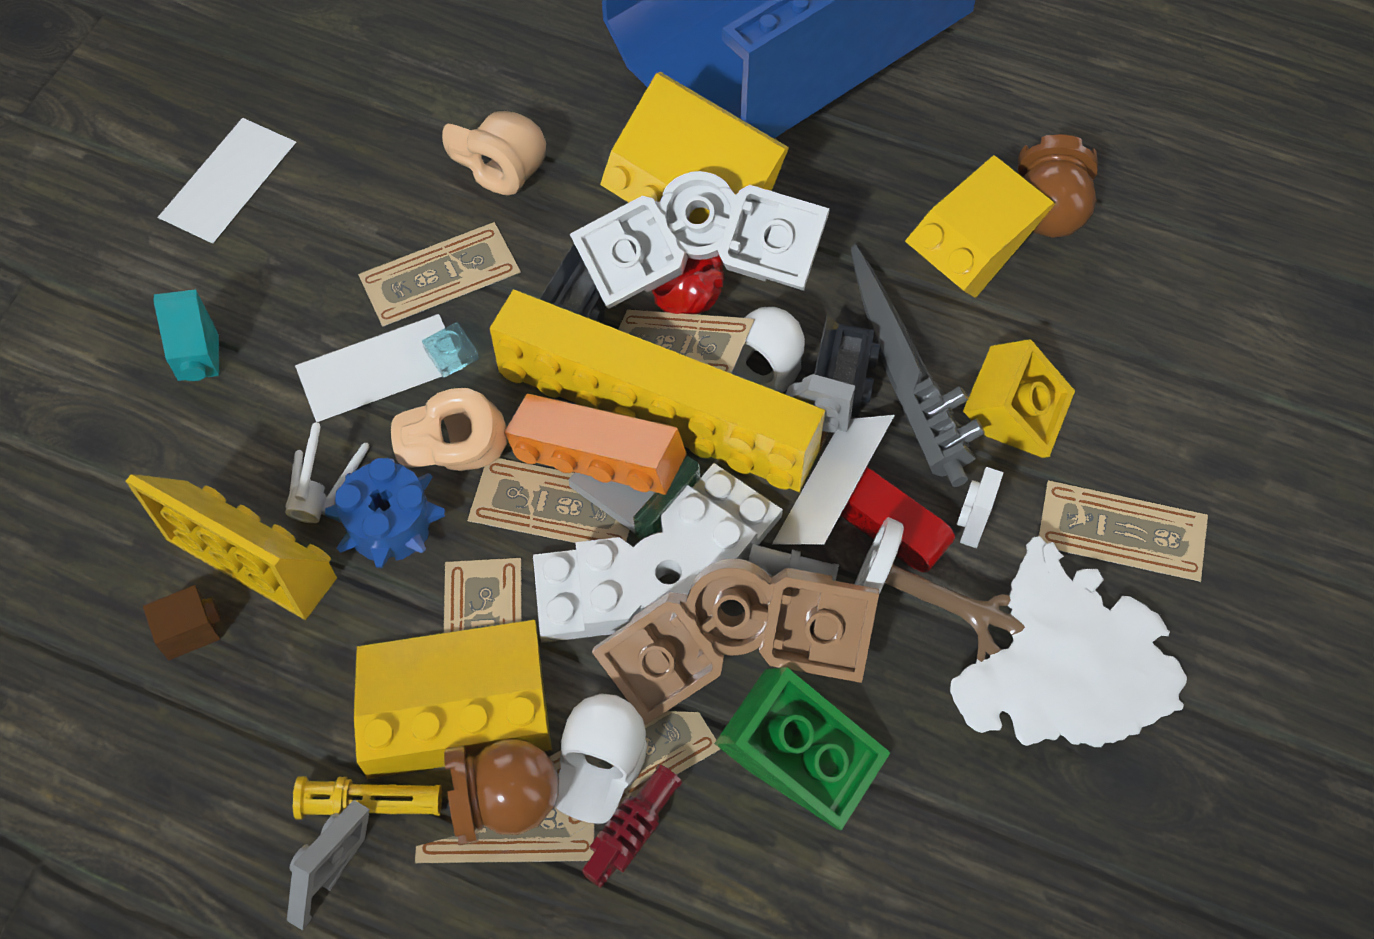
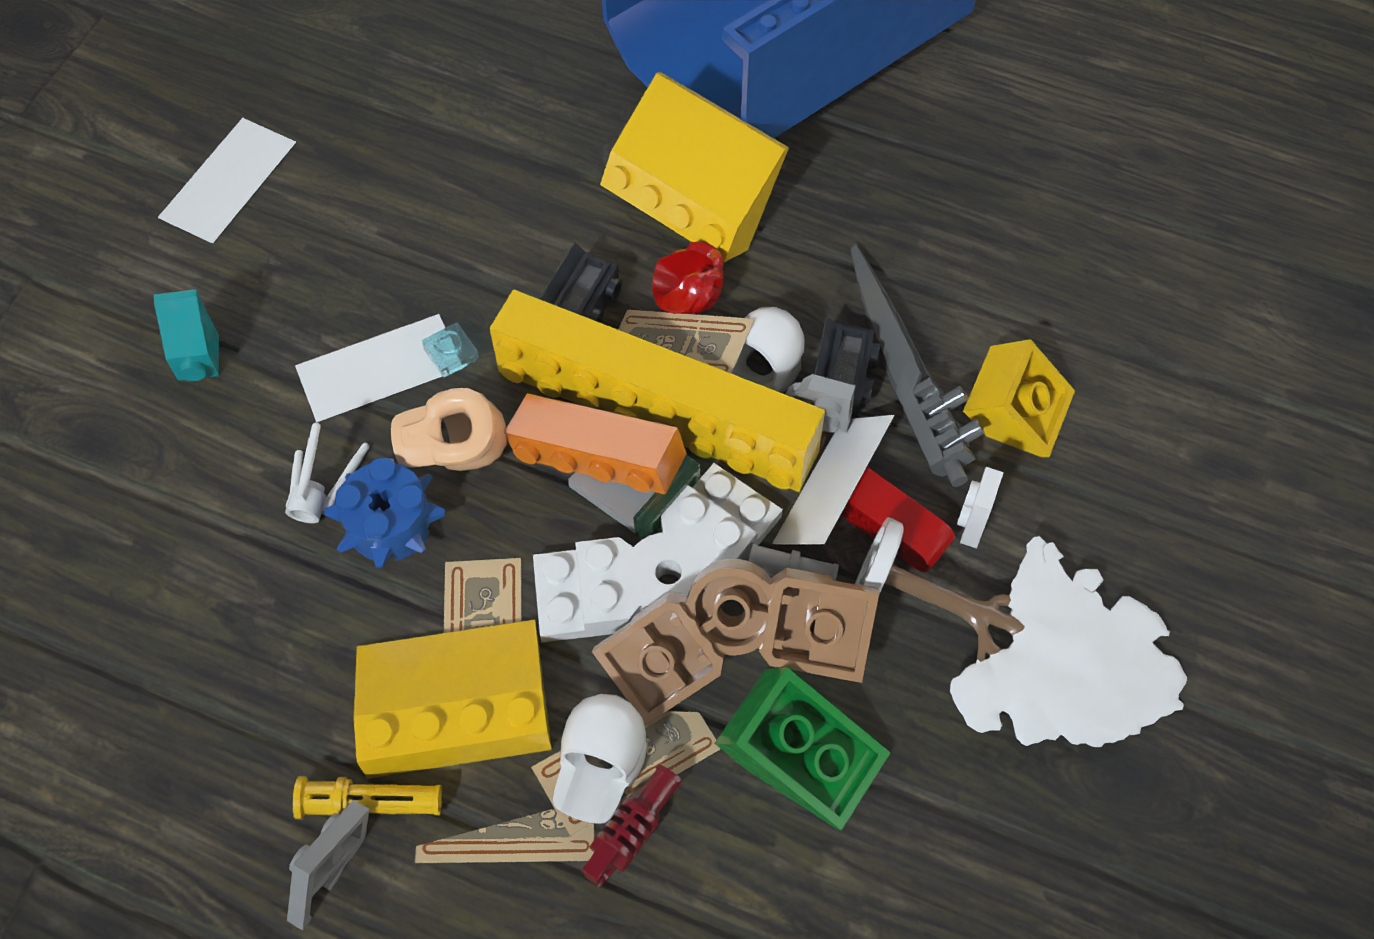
(183, 622): reddish brown brick -> none
(236, 542): yellow slope -> none
(438, 273): sticker -> none
(502, 788): dark orange tile -> none
(506, 138): light nougat piece -> none
(539, 503): sticker -> none
(652, 240): white plate -> none
(980, 225): yellow slope -> none
(1065, 175): dark orange tile -> none
(1124, 530): sticker -> none

